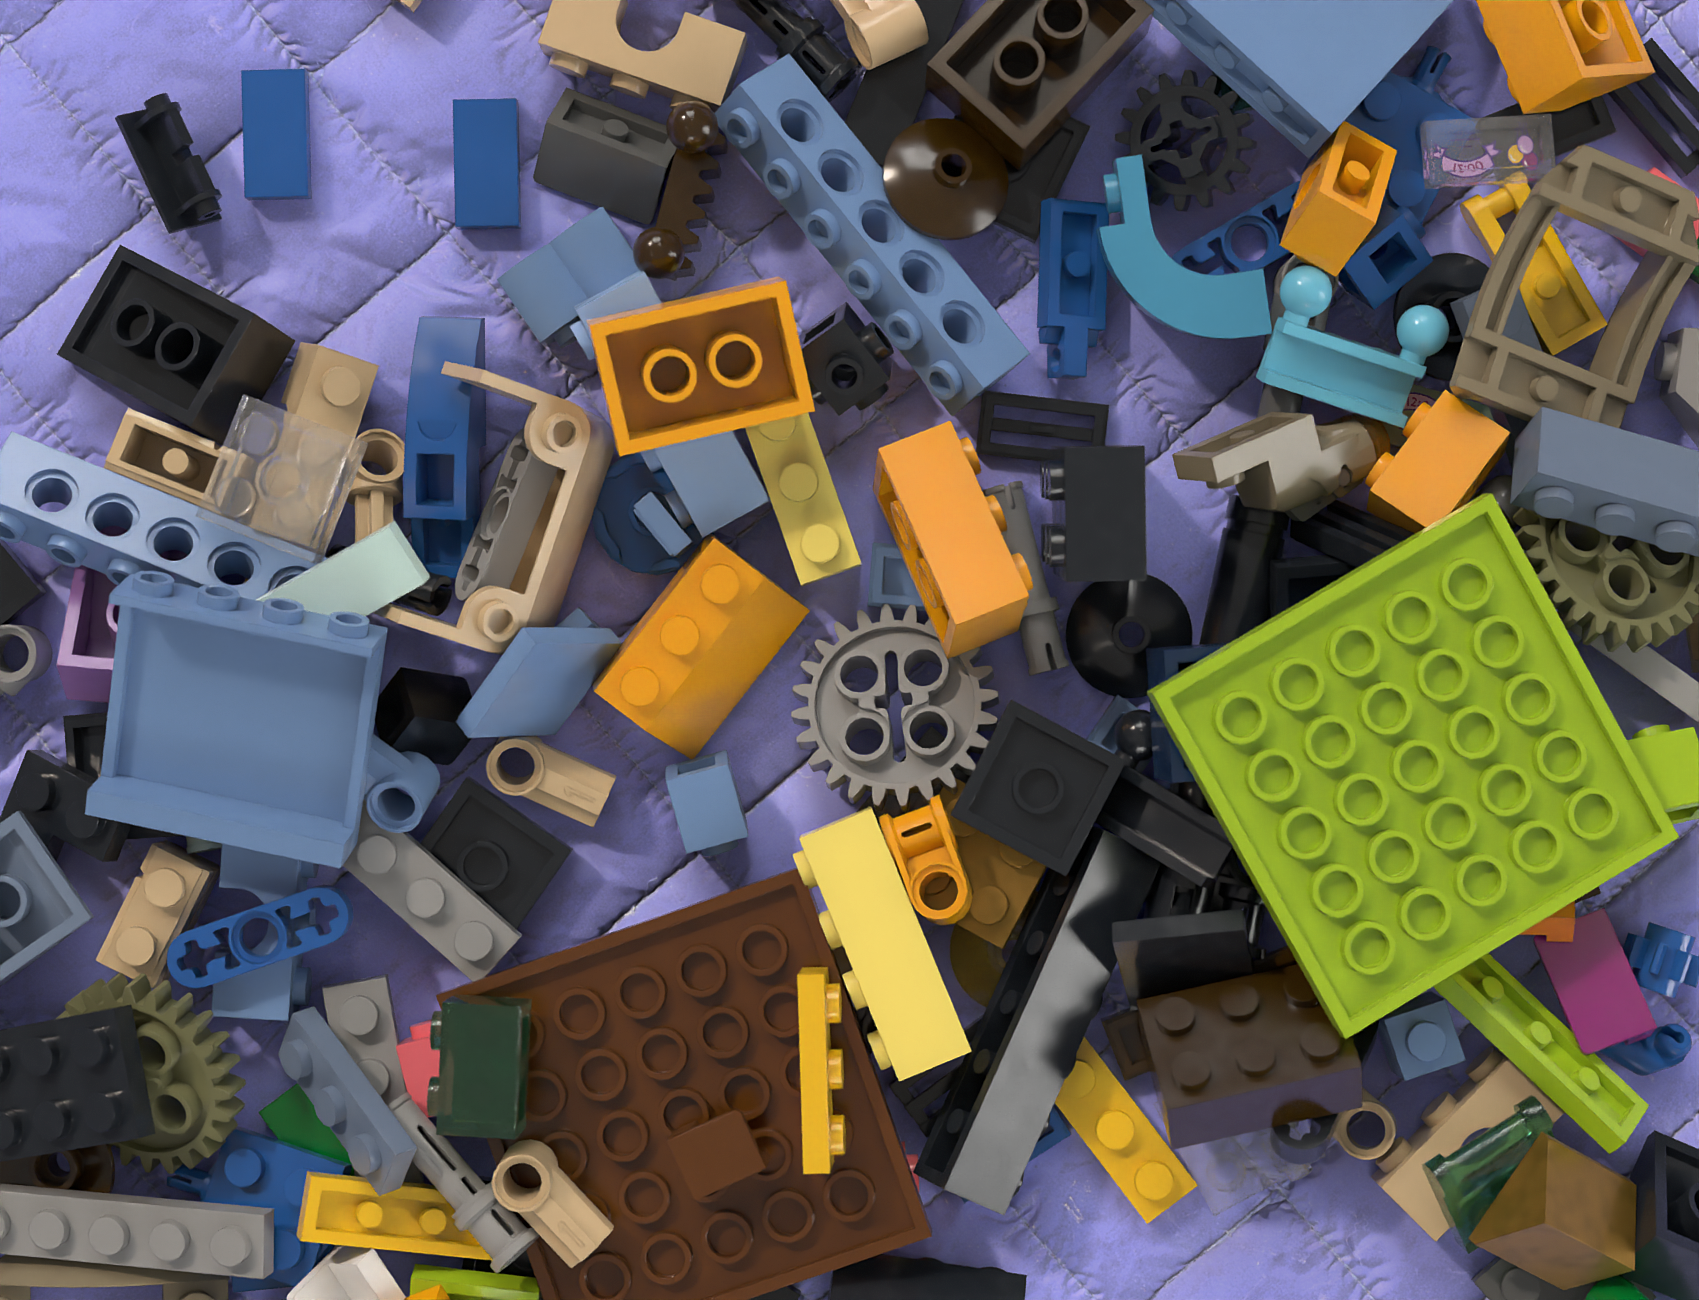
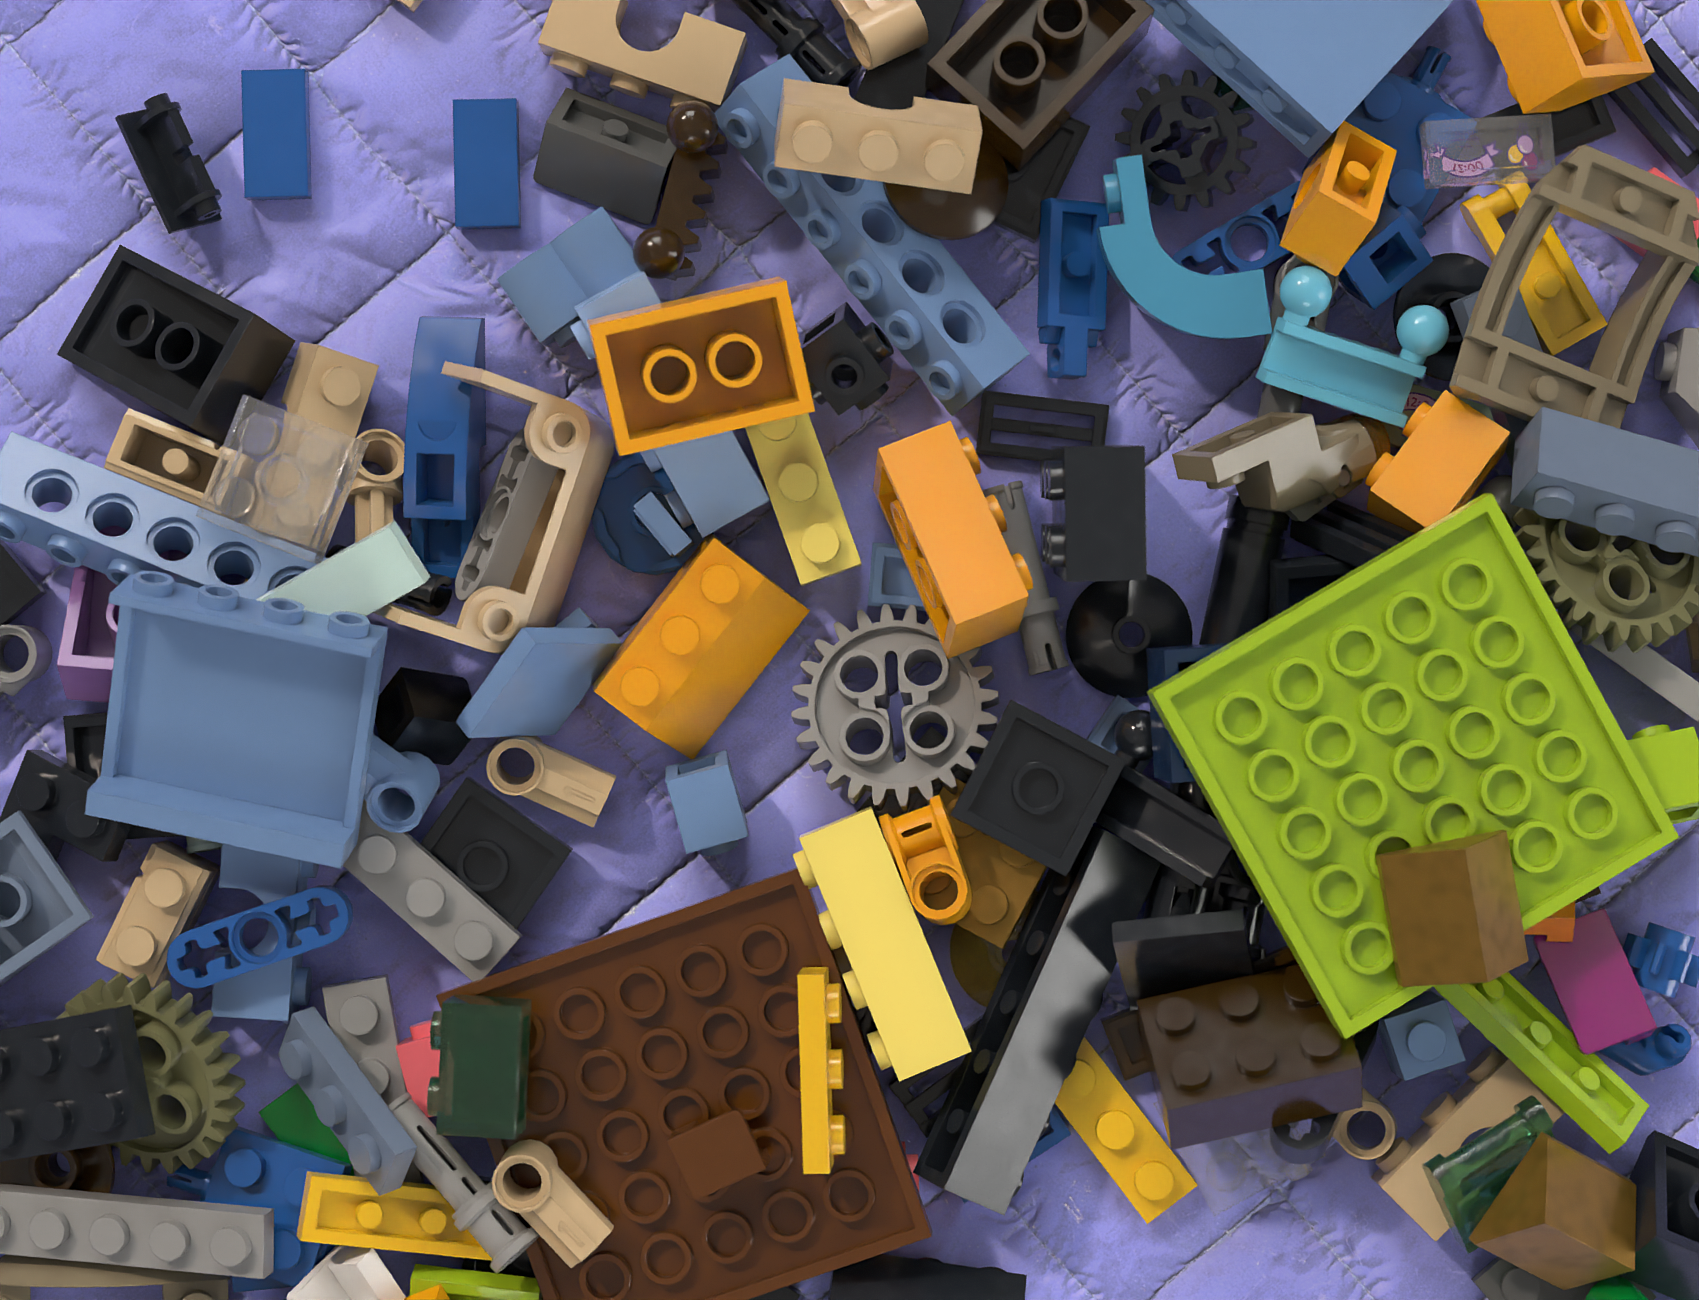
(918, 146): none -> tan arch
(1453, 911): none -> pearl gold slope

